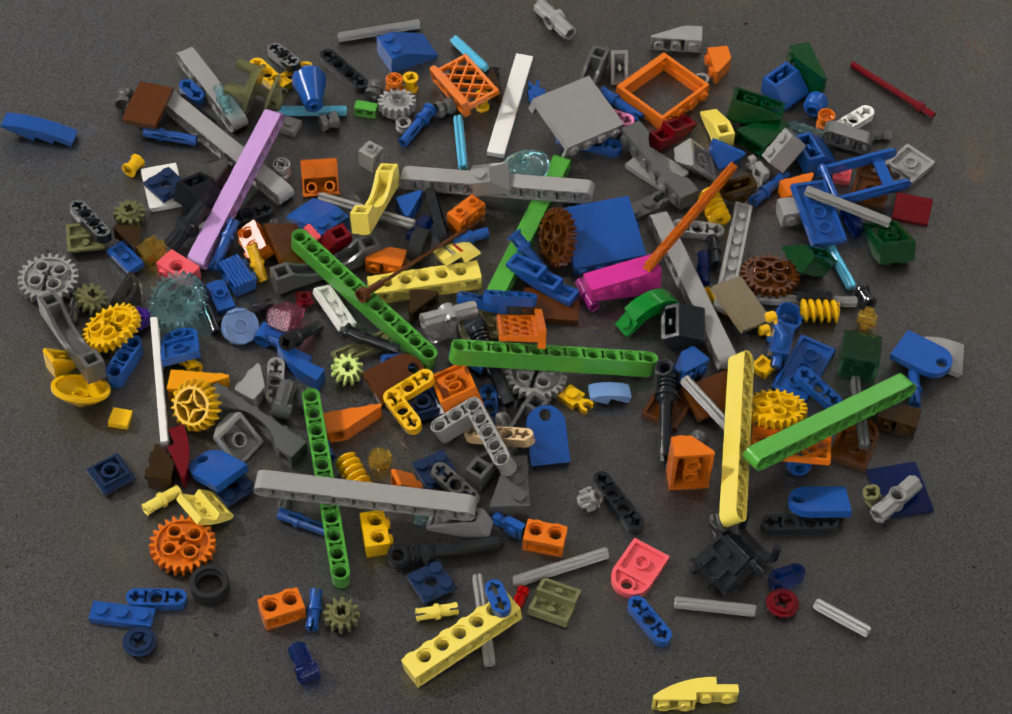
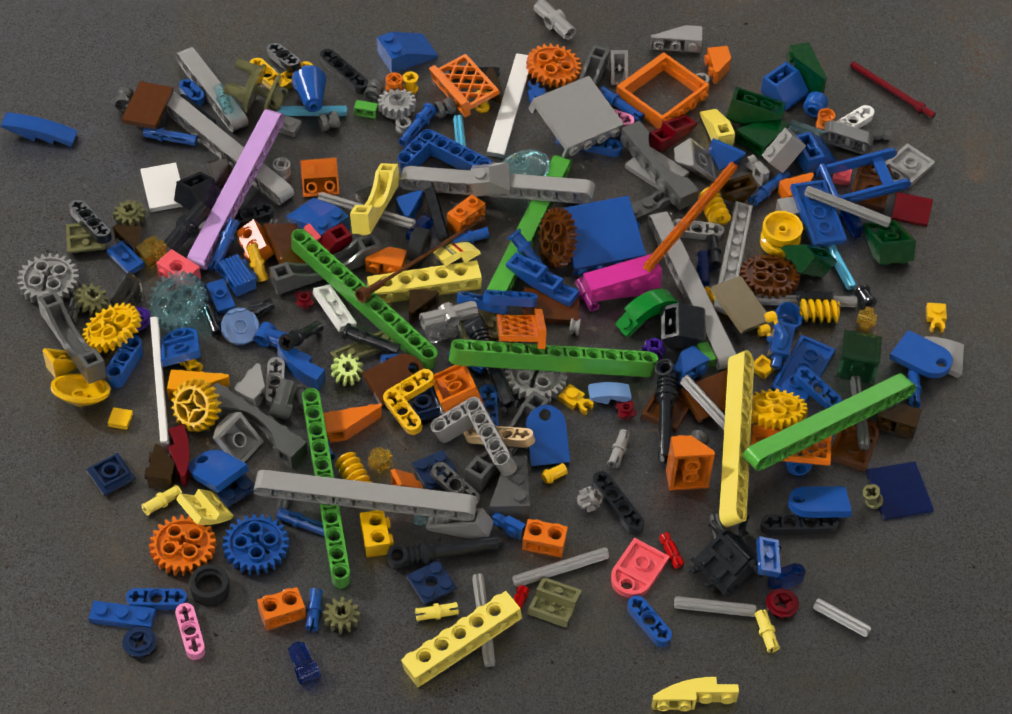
(133, 165): yellow bush -> none
(155, 184): dark blue piece -> none
(187, 639): none -> bright pink beam
(255, 544): none -> blue gear
(285, 316): clear pink brick -> none
(370, 156): light grey brick -> none
(378, 30): light grey axle -> none
(434, 144): none -> blue beam
(465, 49): medium azure axle -> none
(502, 419): light grey tile -> none
(502, 596): blue beam -> none
(553, 65): none -> orange gear
(554, 473): none -> yellow pin
(574, 326): none -> light grey bush
(619, 449): none -> light grey pin
(626, 414): none -> dark red plate
(656, 346): none -> dark purple gear
(671, 550): none -> red axle
(706, 350): none -> bright green piece
(767, 631): none -> light yellow pin
(768, 557): none -> blue plate
(780, 230): none -> yellow wheel
(890, 504): light grey piece -> none
(937, 315): none -> yellow plate

